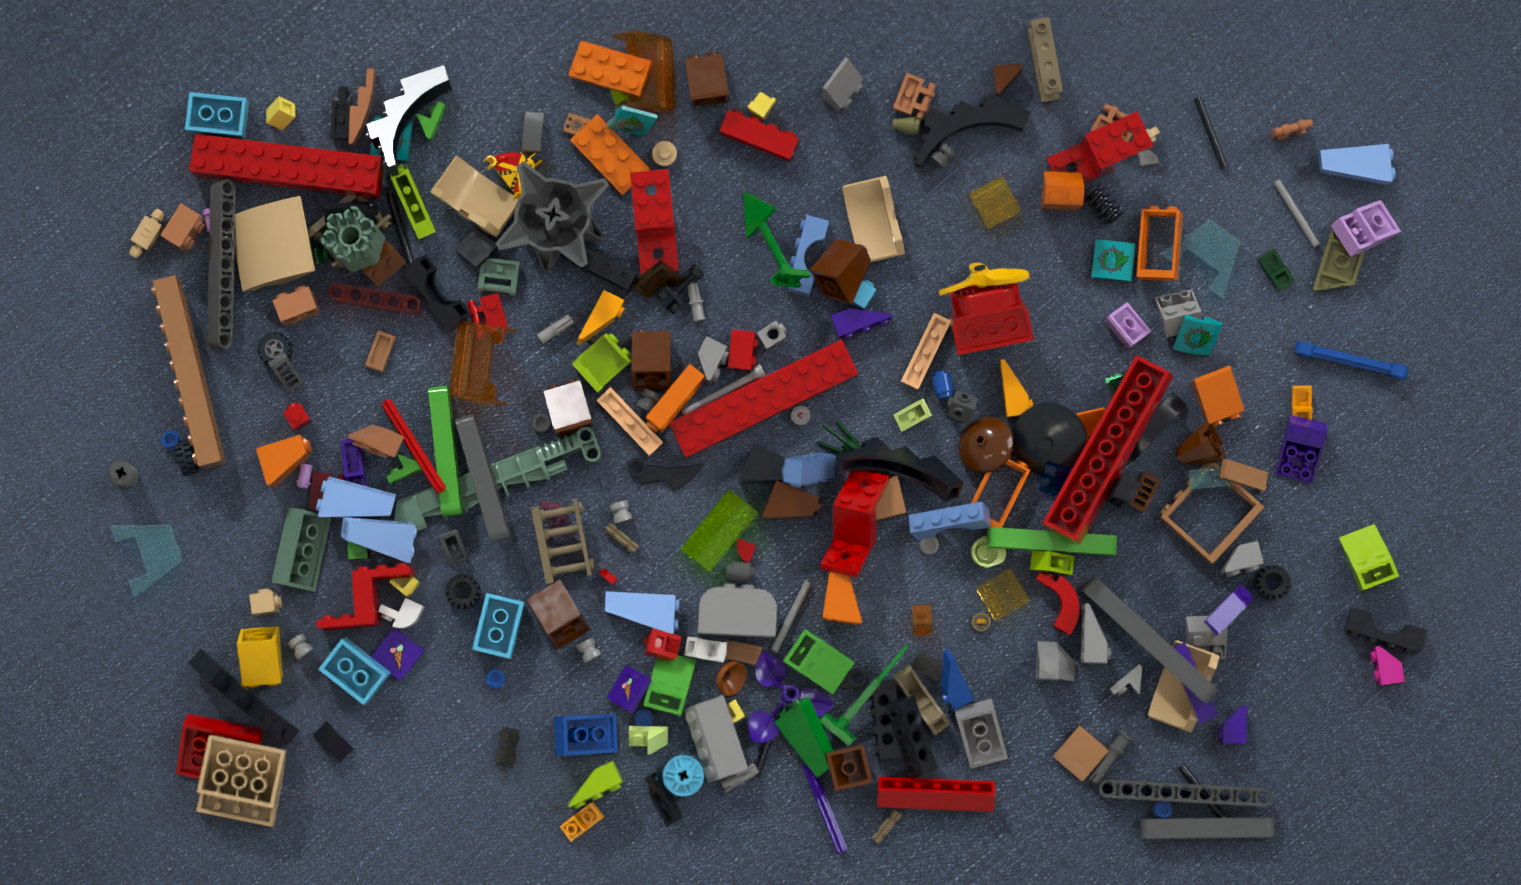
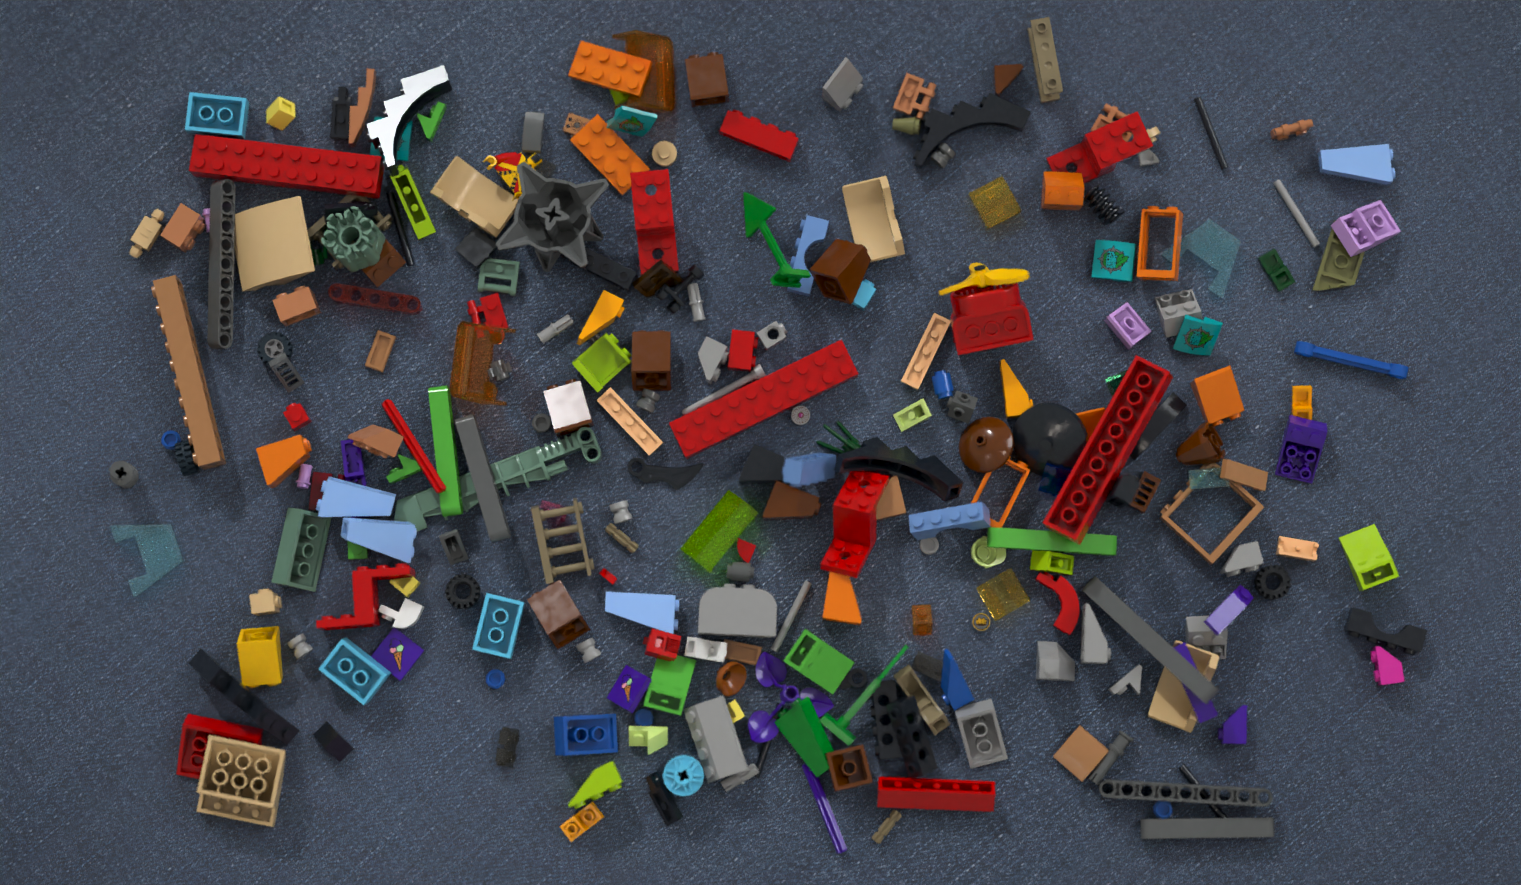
(422, 275): black arch -> none
(499, 370): none -> dark grey gear
(675, 399): orange window -> none
(761, 105): light yellow panel -> none
(854, 320): dark purple slope -> none
(1297, 548): none -> light nougat hinge

